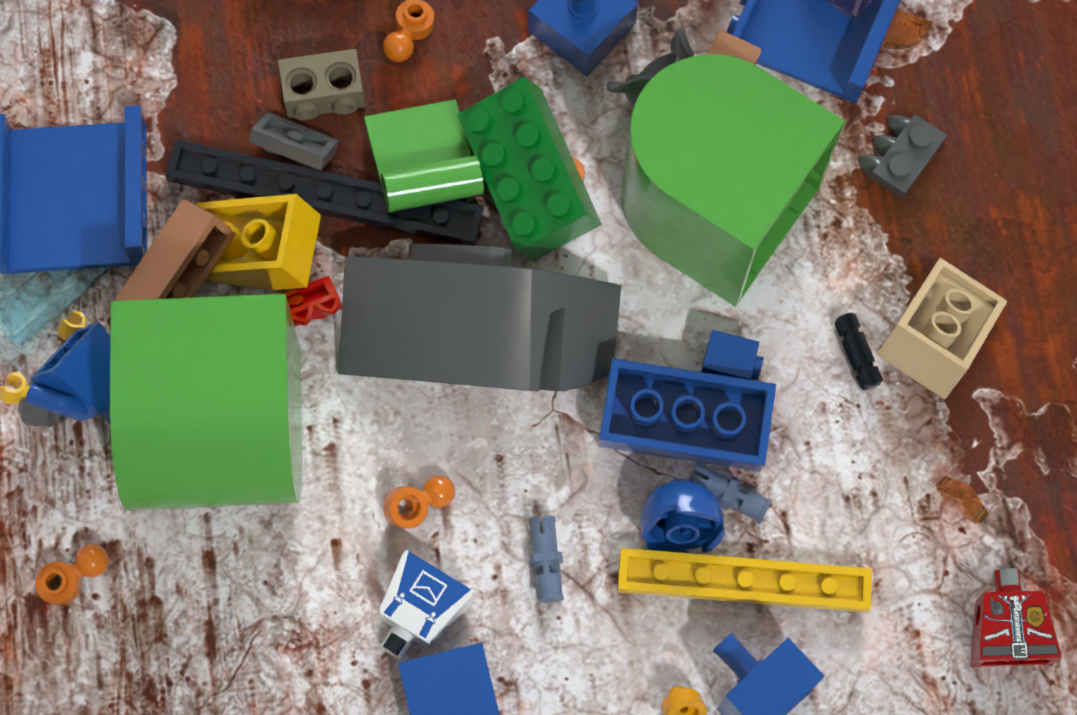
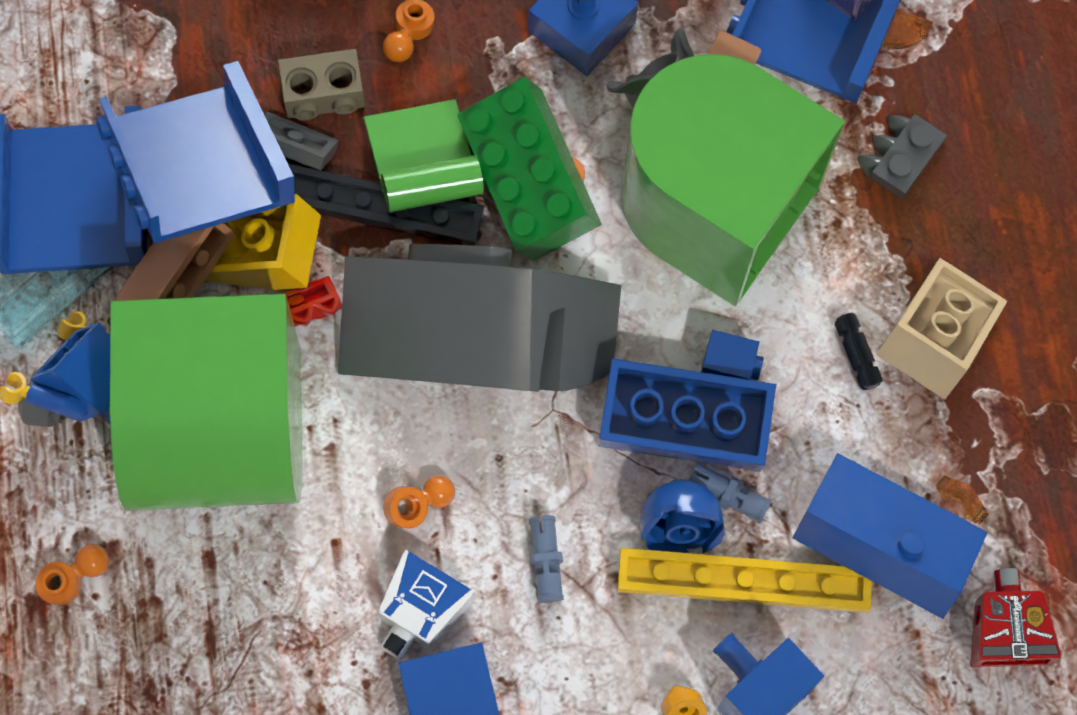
(198, 159): none -> panel
(890, 536): none -> blue brick

